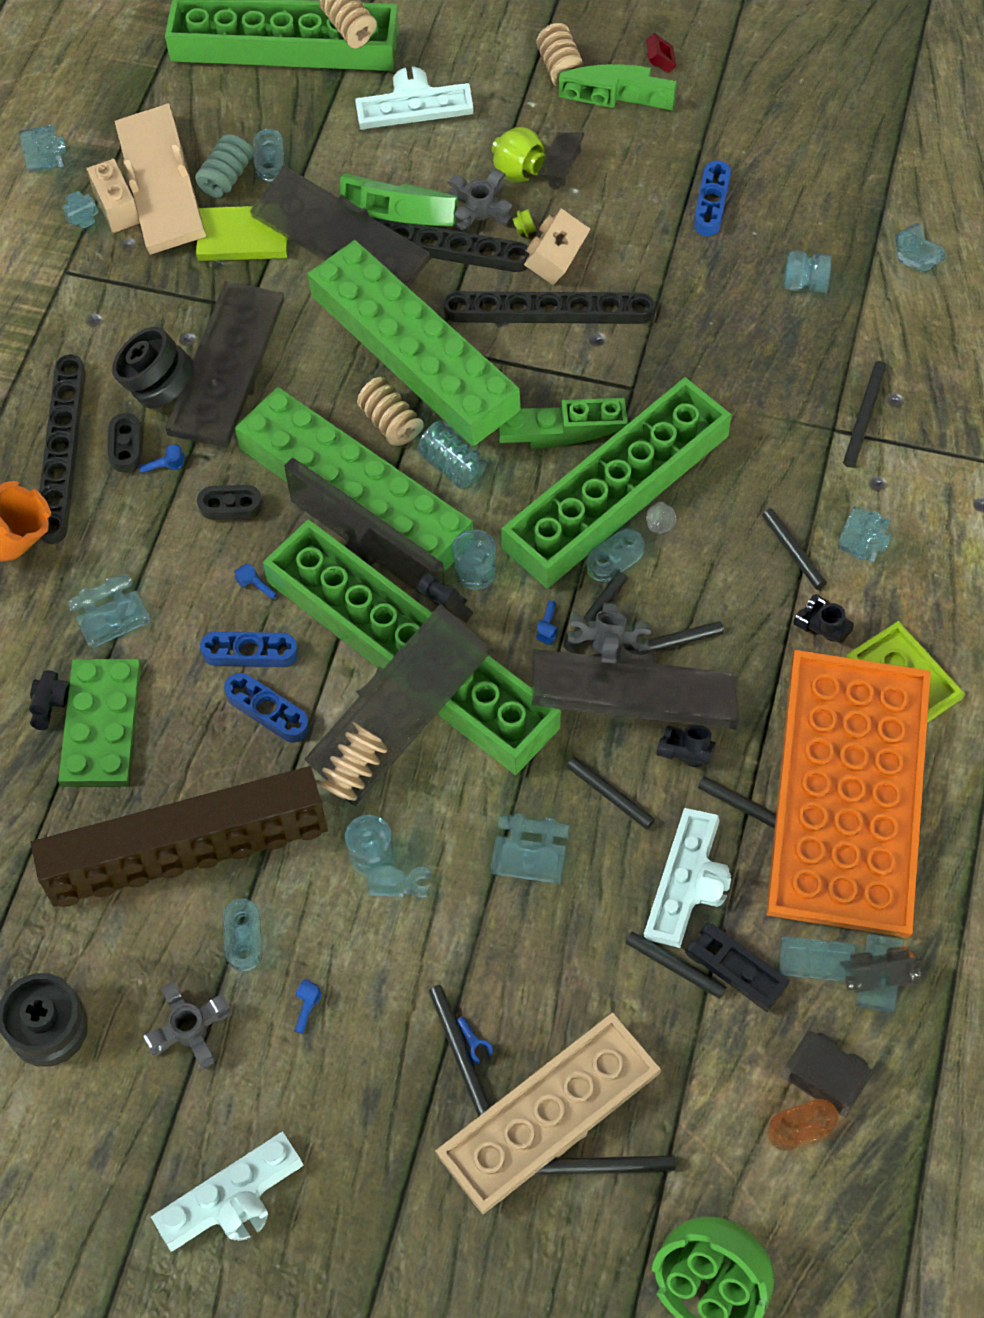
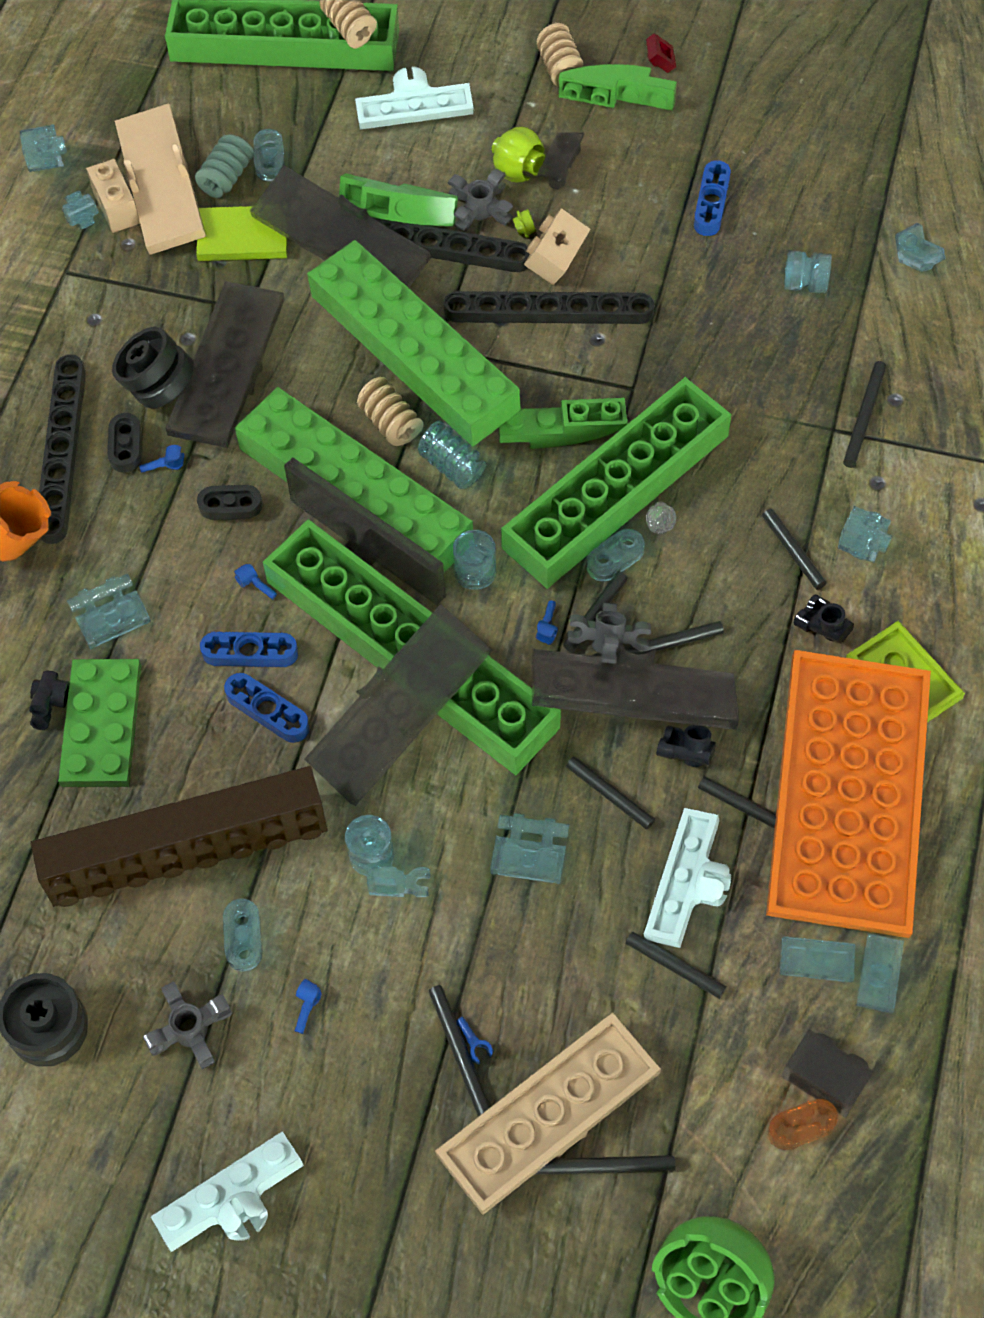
(353, 763): tan piece -> none
(445, 595): black plate -> none
(738, 967): black plate -> none
(895, 964): clear smoke hinge -> none

